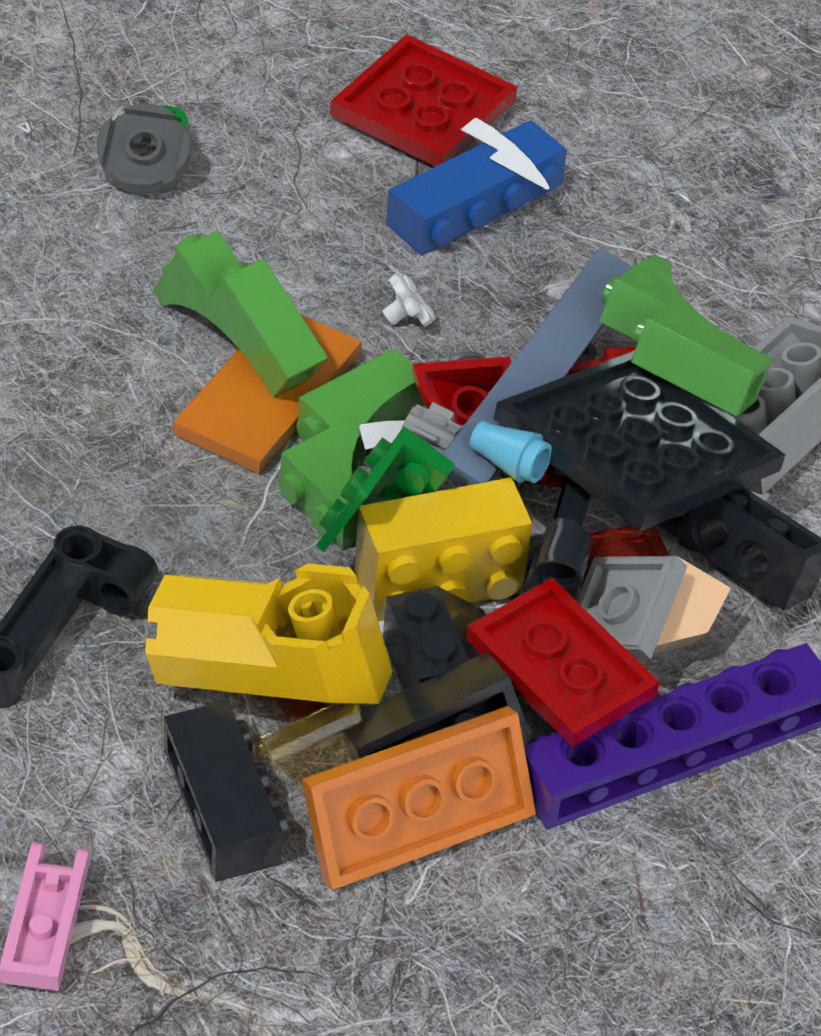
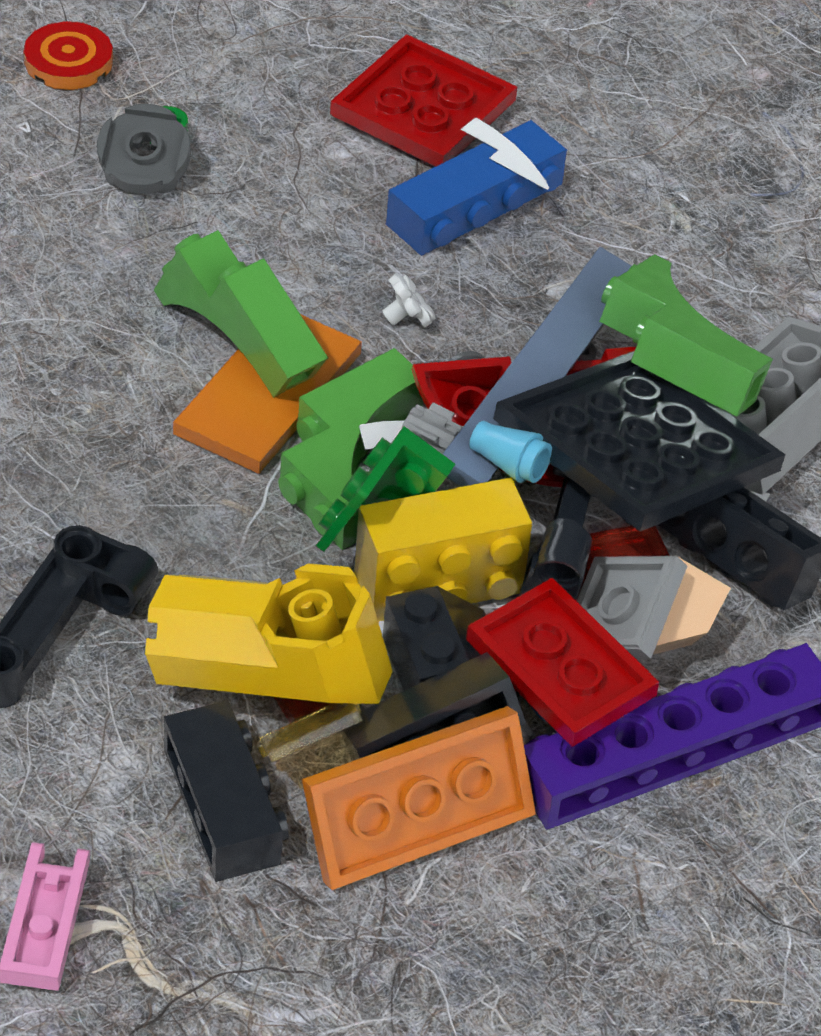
(68, 55): none -> red tile

